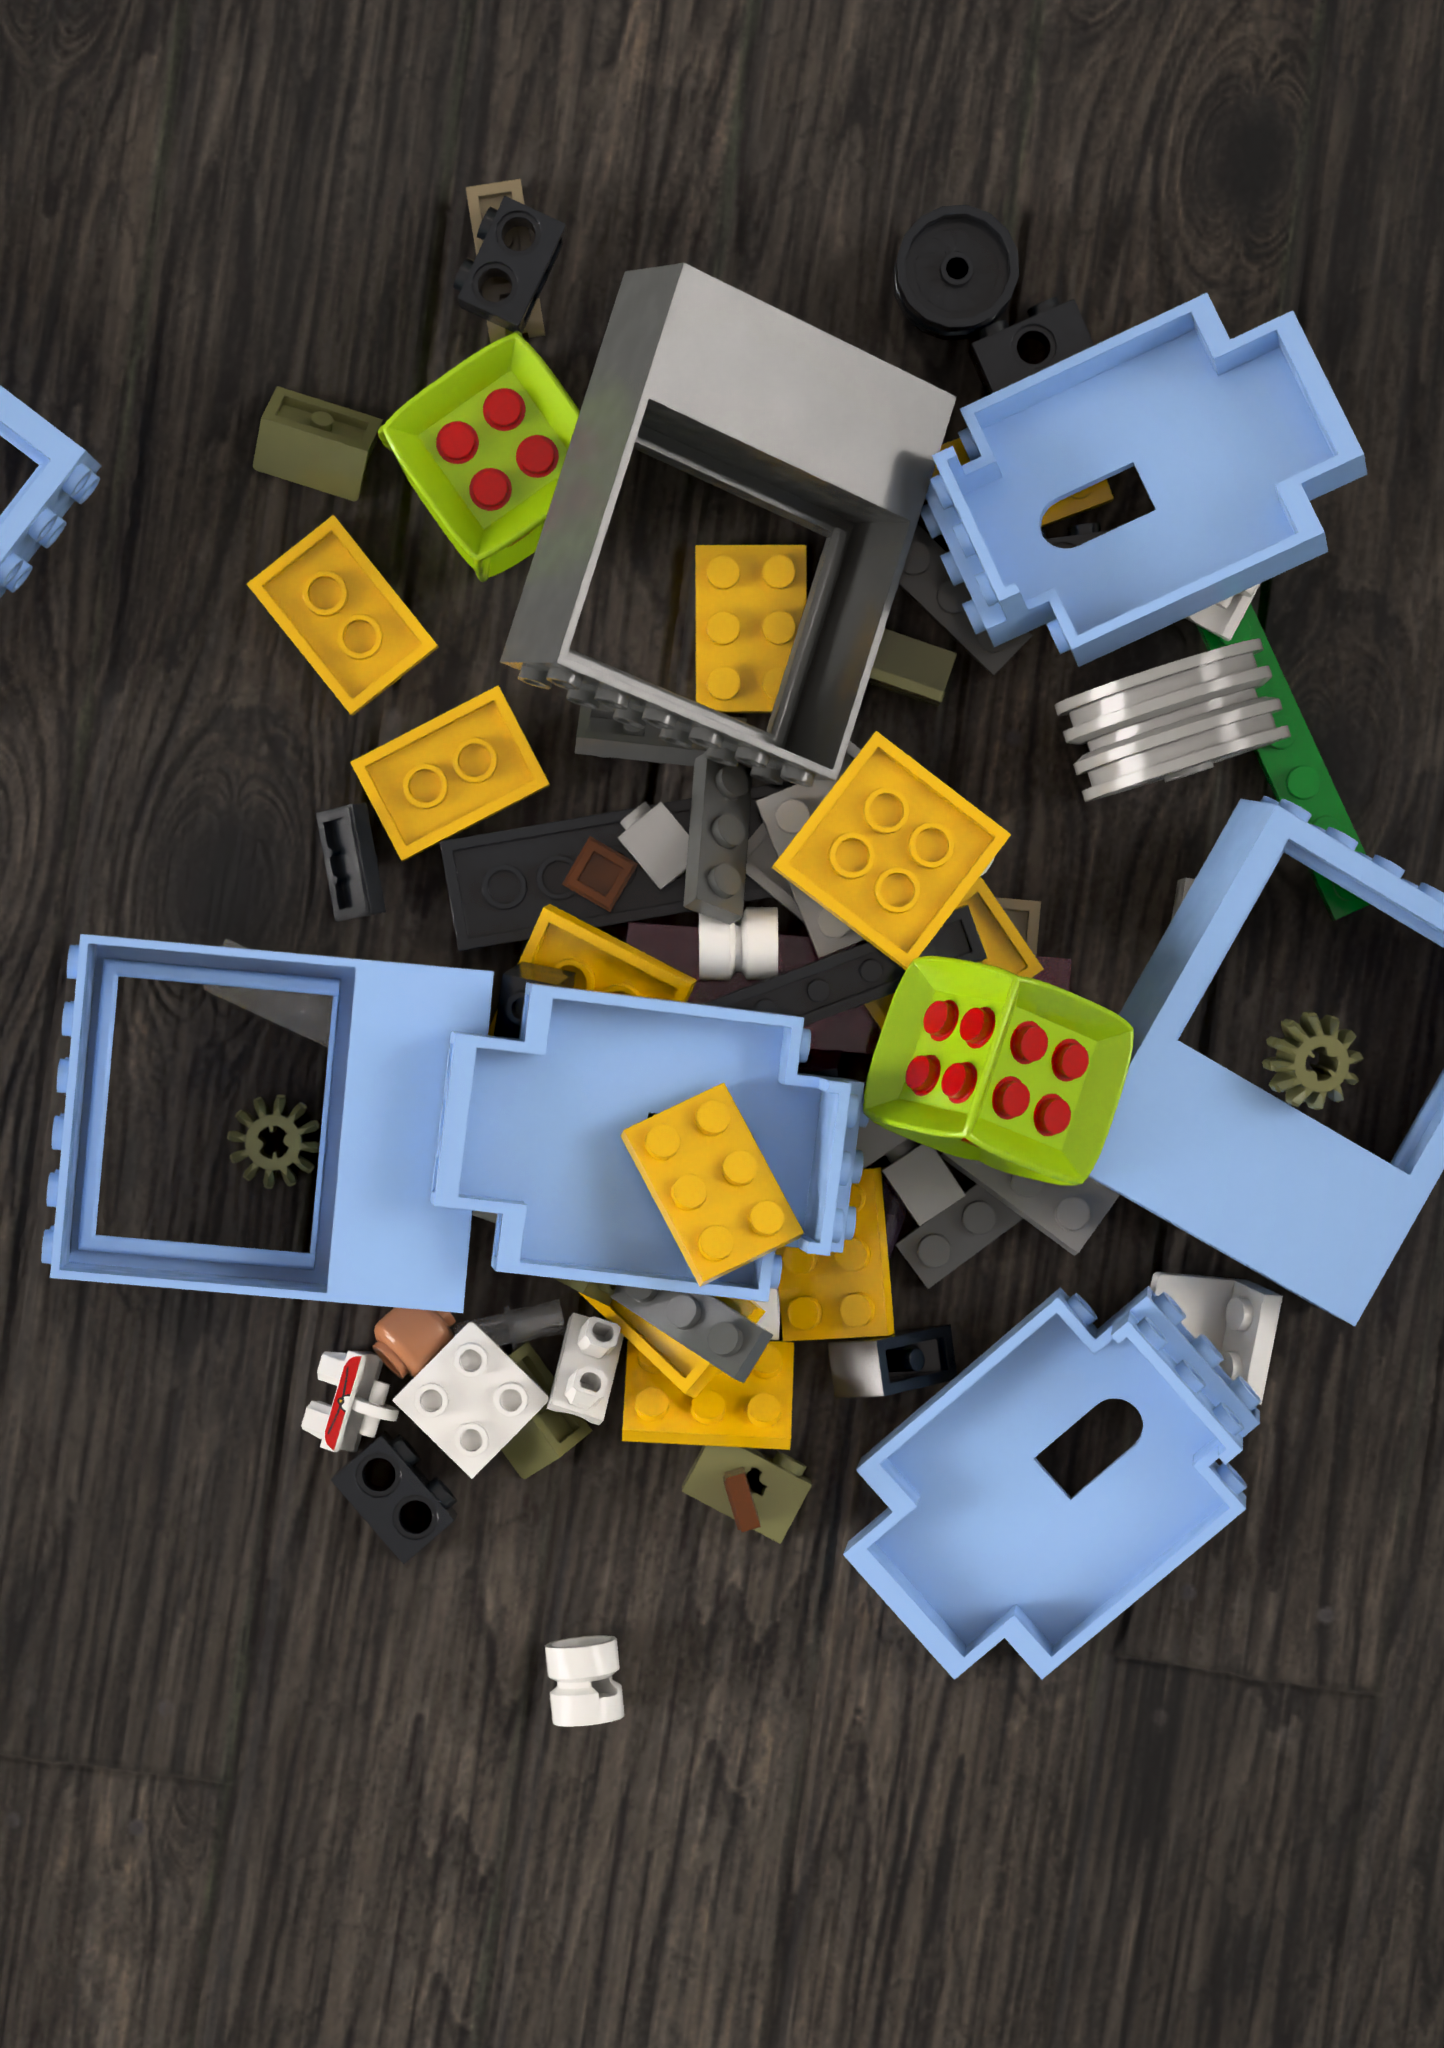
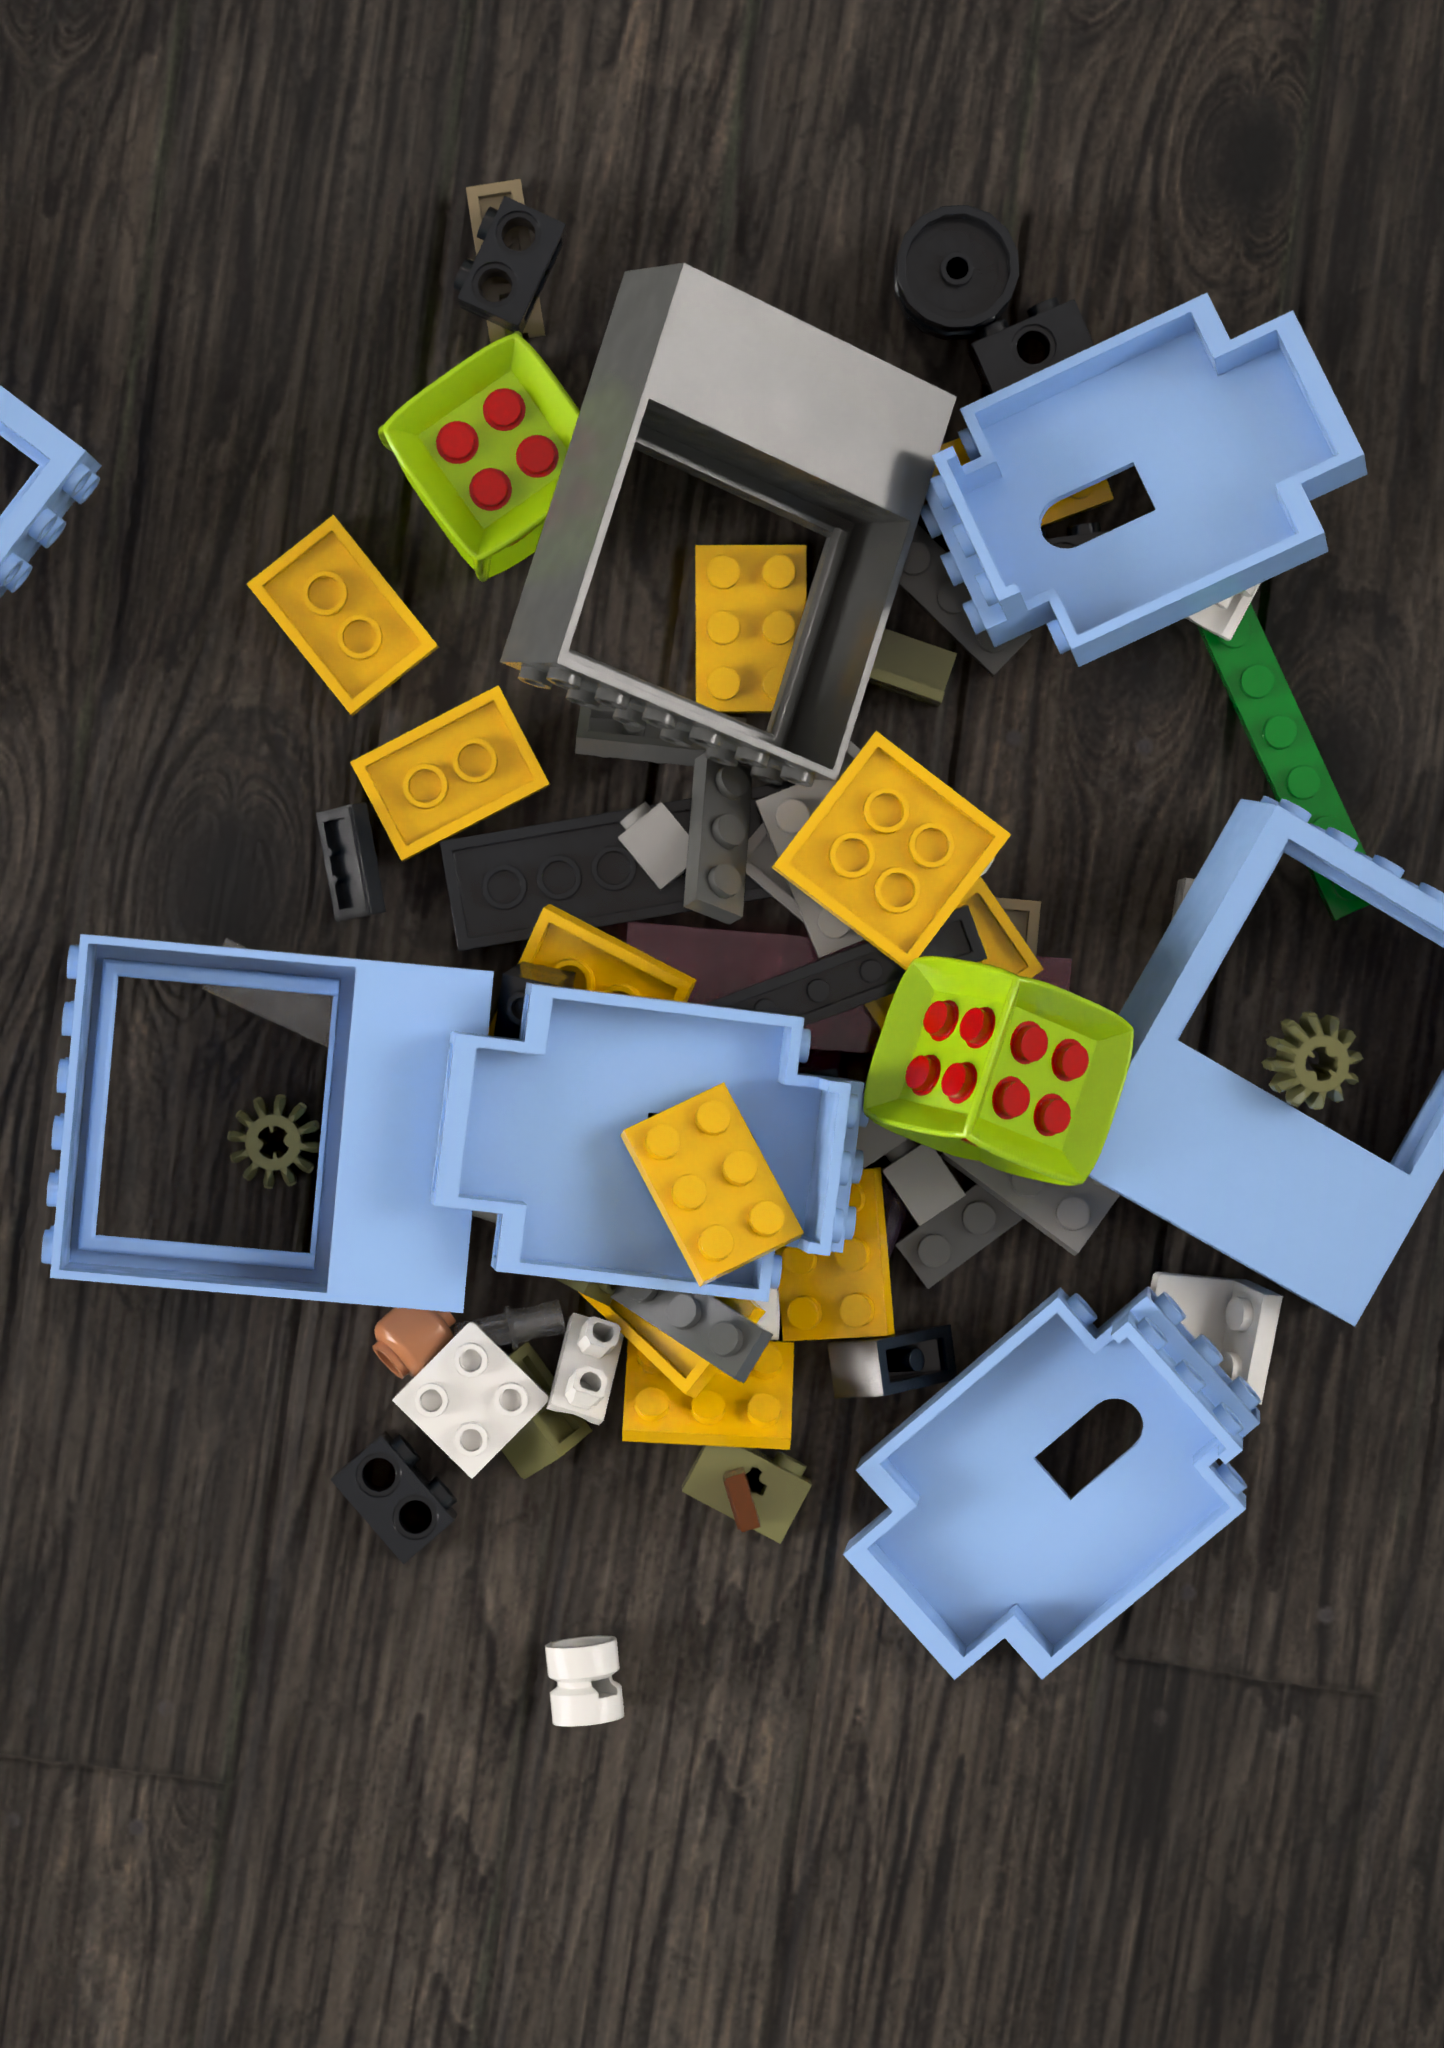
(315, 443): olive panel -> none
(356, 1404): white hips -> none
(600, 874): reddish brown tile -> none
(743, 946): white wheel -> none
(1172, 719): light grey wheel -> none

